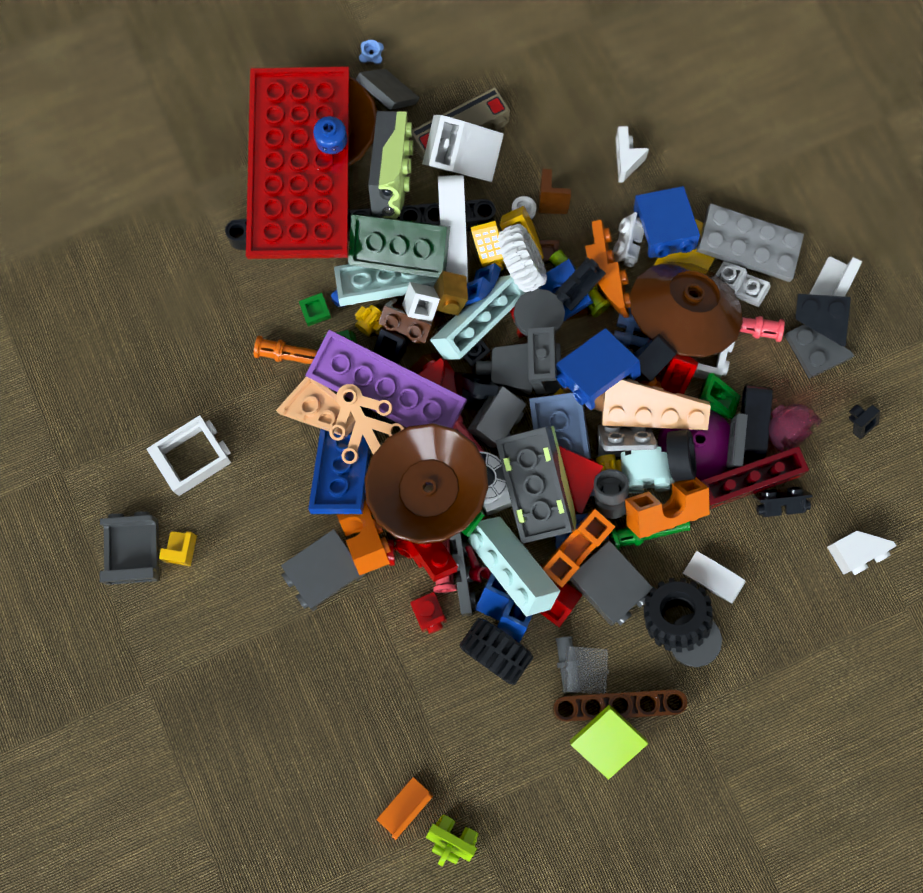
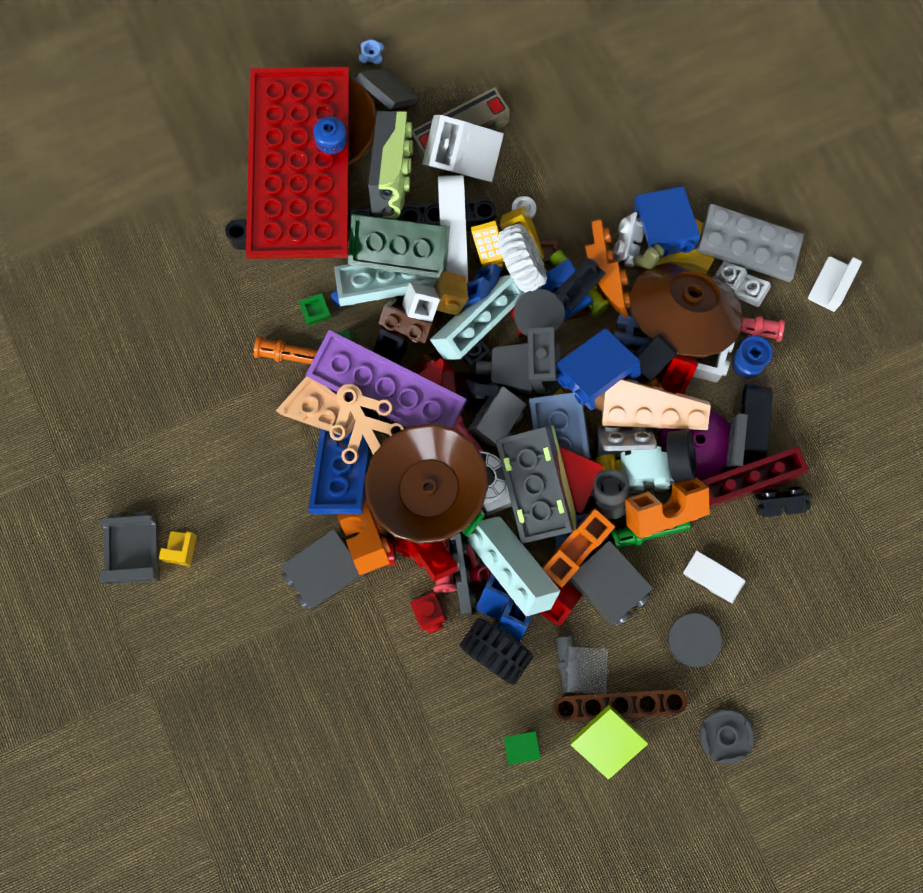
(179, 436): white window -> none
(368, 320): yellow gear -> none
(405, 807): orange panel -> none
(462, 847): lime hips -> none
(521, 748): none -> green panel
(552, 199): reddish brown panel -> none
(627, 158): white slope -> none
(650, 258): none -> olive arm
(672, 595): black tyre -> none
(720, 396): green slope -> none
(726, 736): none -> dark grey tile
(752, 357): none -> blue wheel
(791, 425): clear pink cylinder -> none
(816, 351): dark grey wing -> none
(825, 315): black wing -> none
(857, 549): white slope -> none
(864, 420): black tile -> none

